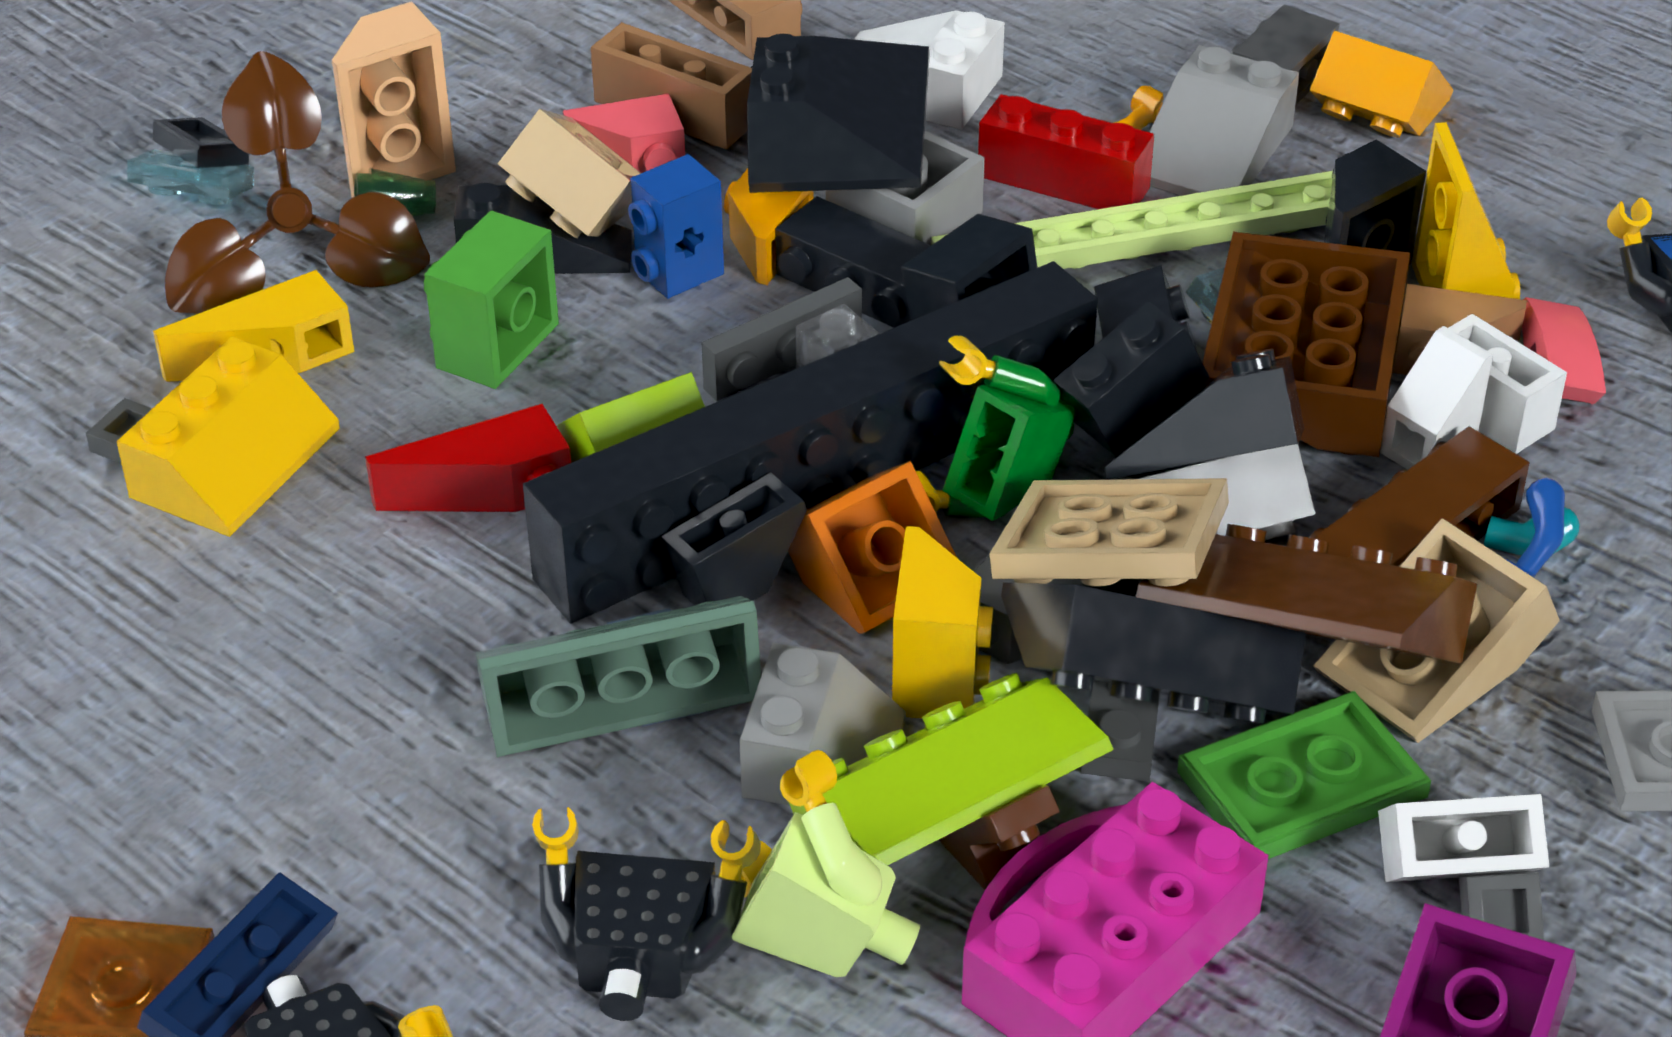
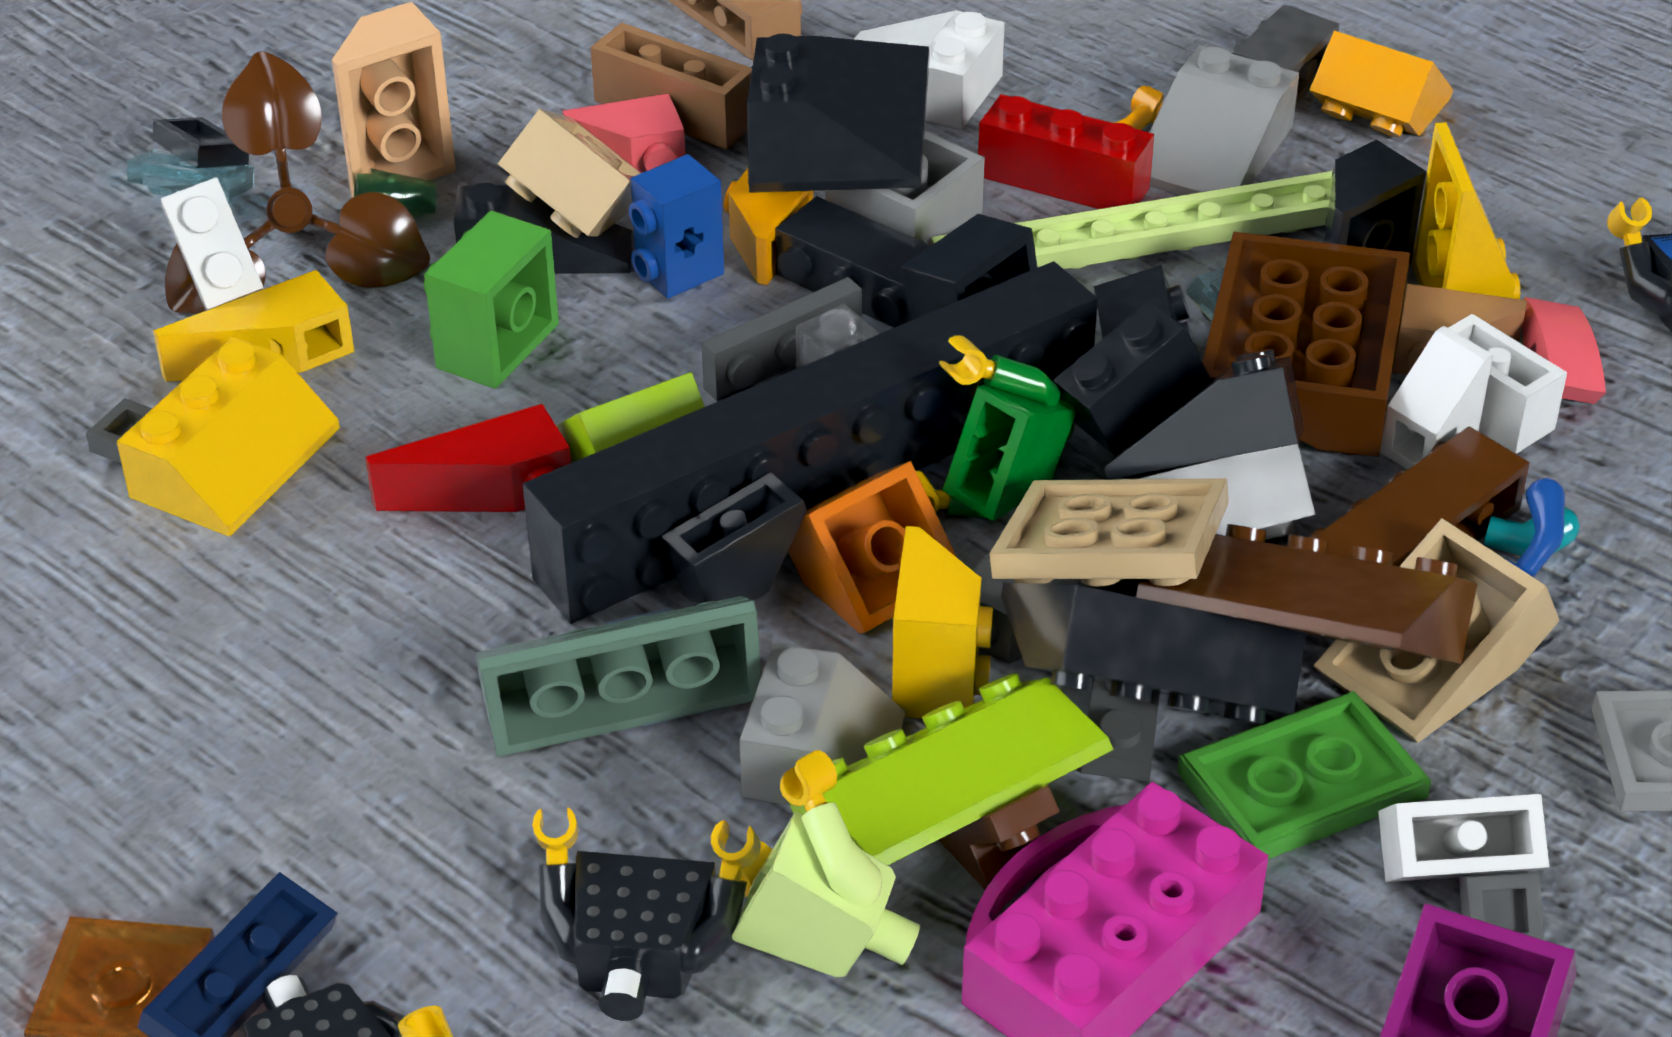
(211, 243): none -> white brick

